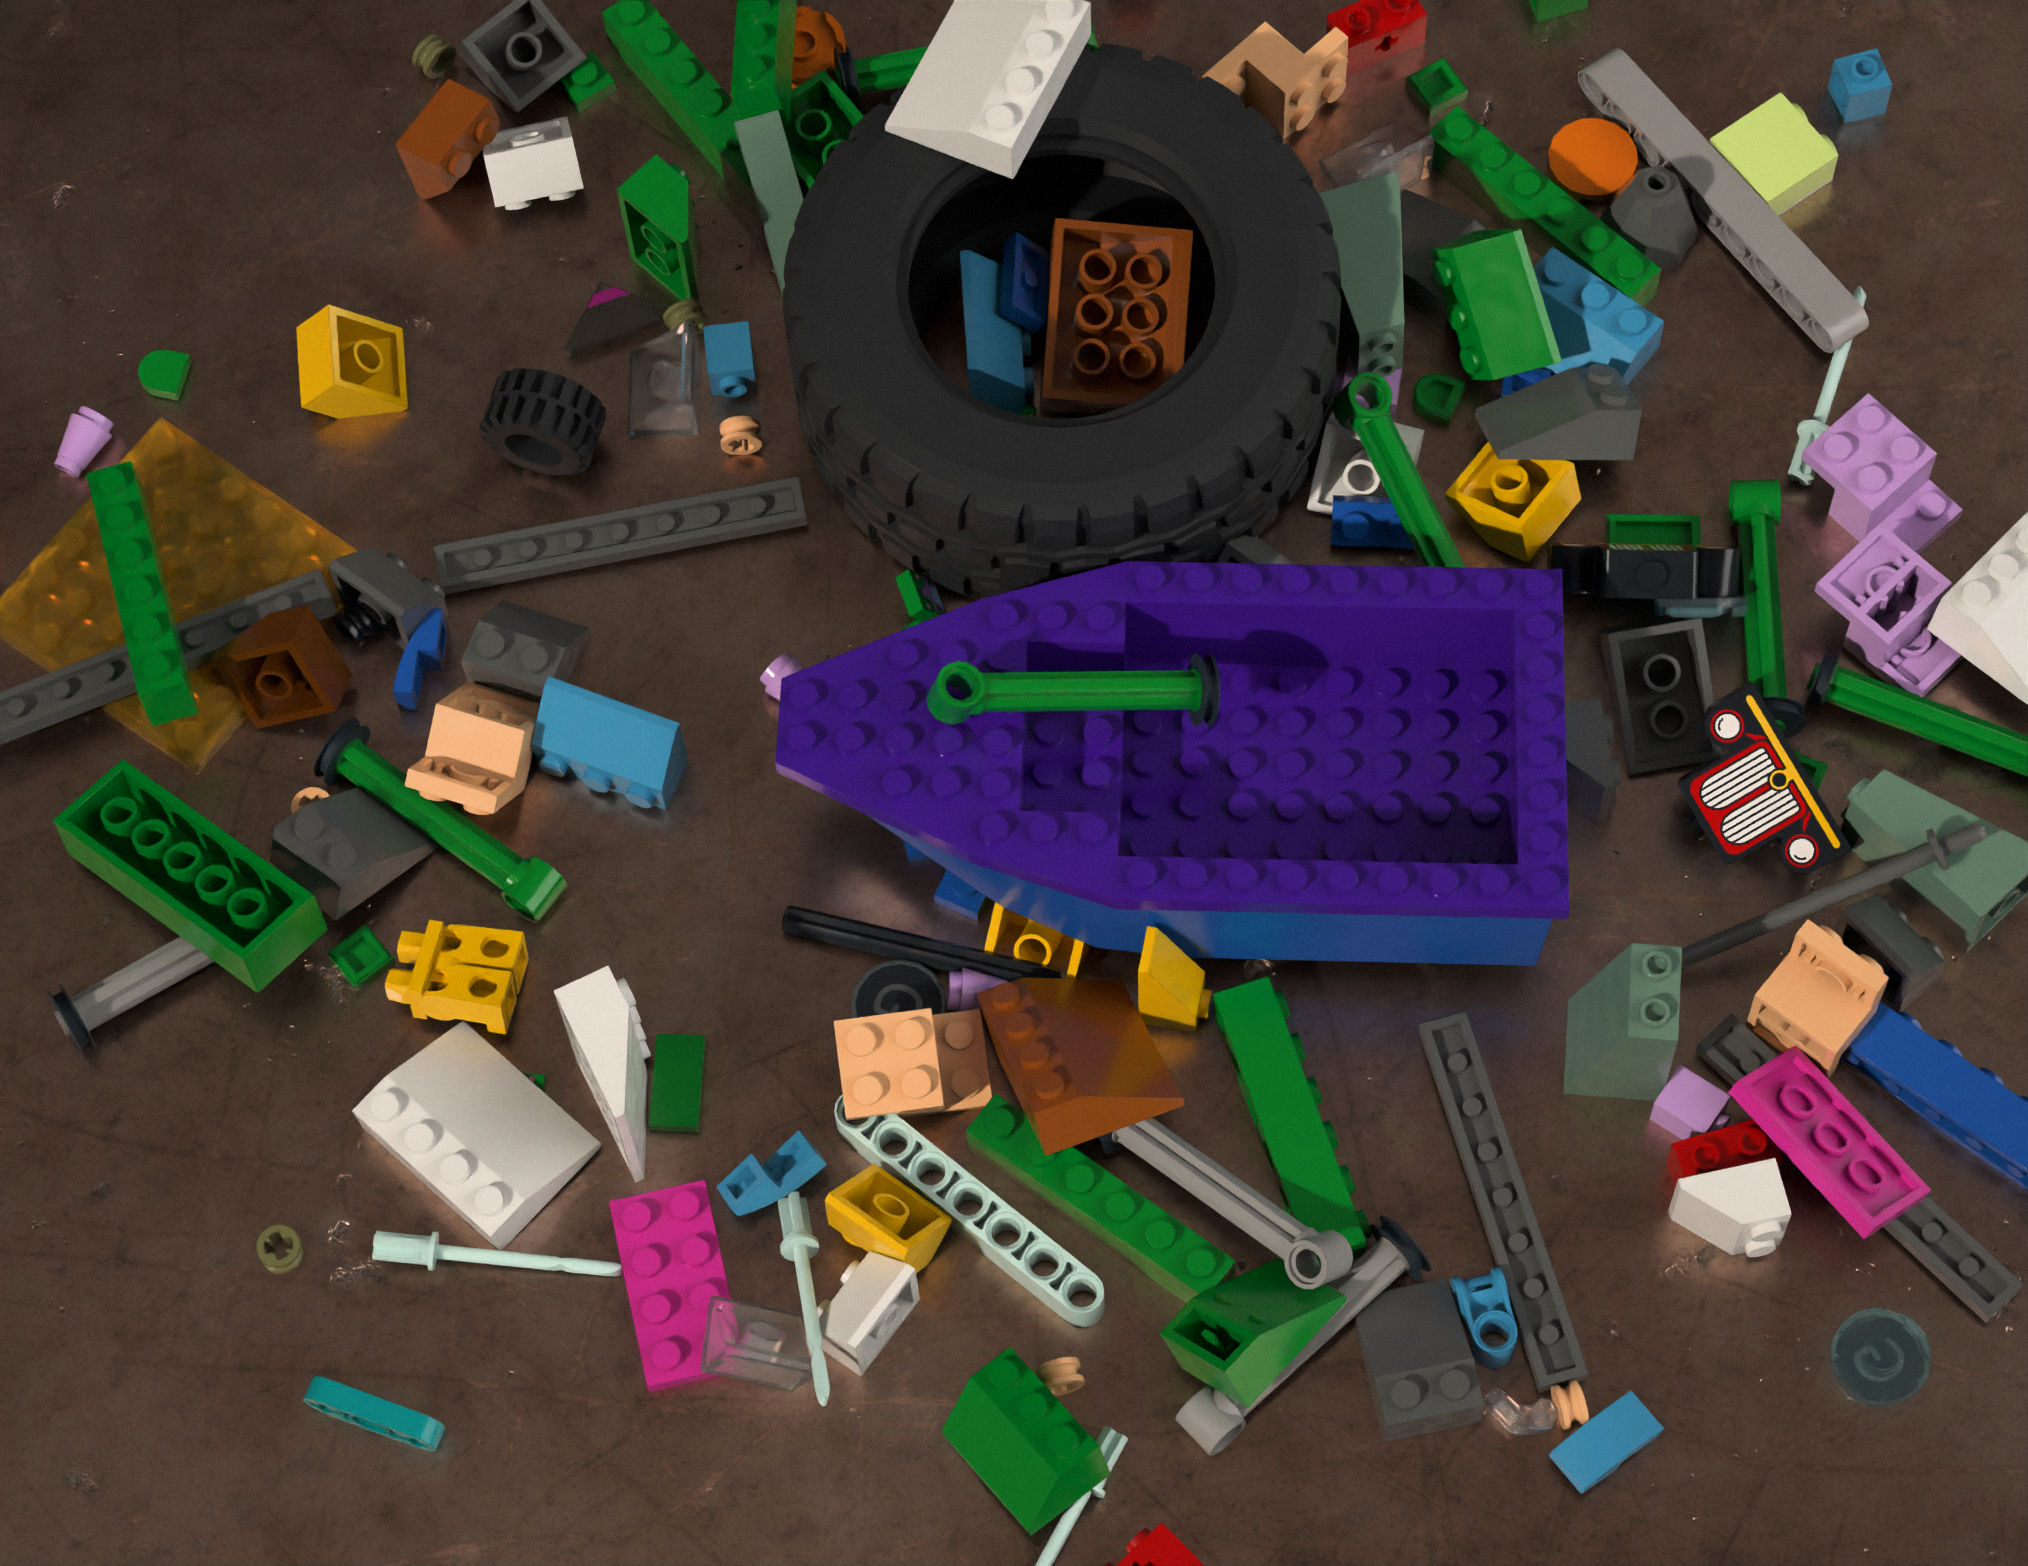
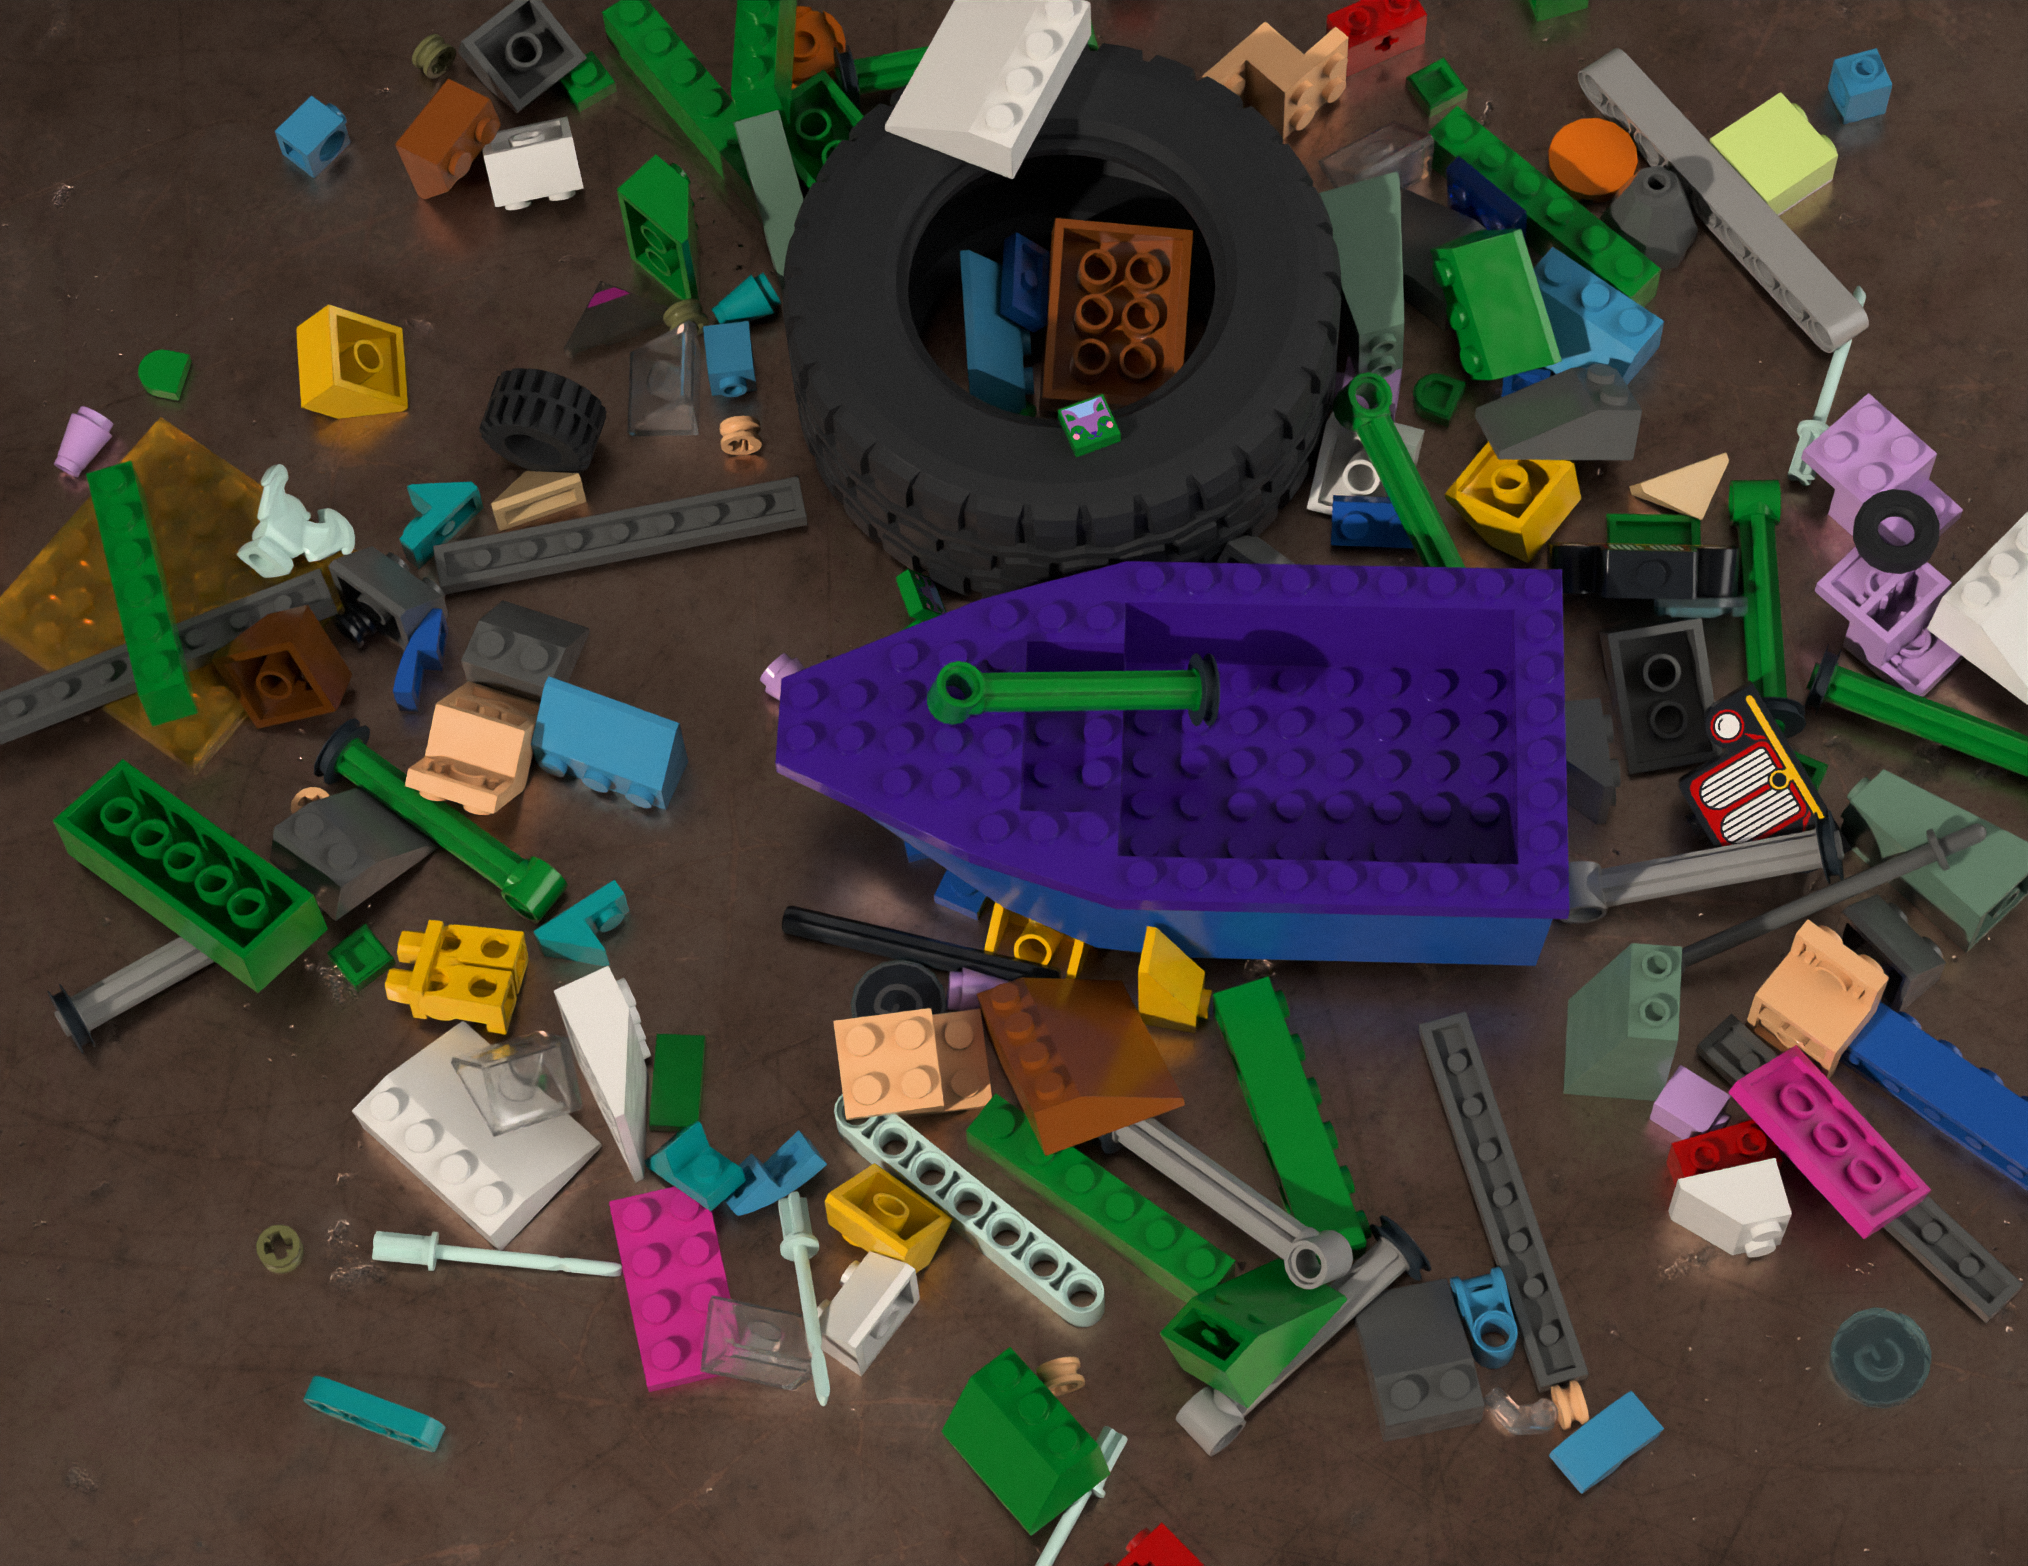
(288, 533): none -> light aqua animal
(313, 136): none -> dark azure brick
(445, 512): none -> teal slope
(521, 1080): none -> clear slope
(537, 496): none -> tan slope
(573, 932): none -> teal slope
(696, 1167): none -> teal slope
(748, 301): none -> teal cone
(1089, 425): none -> tile
(1481, 200): none -> clear blue plate
(1597, 889): none -> light grey piece
(1685, 488): none -> tan slope
(1896, 504): none -> black tyre

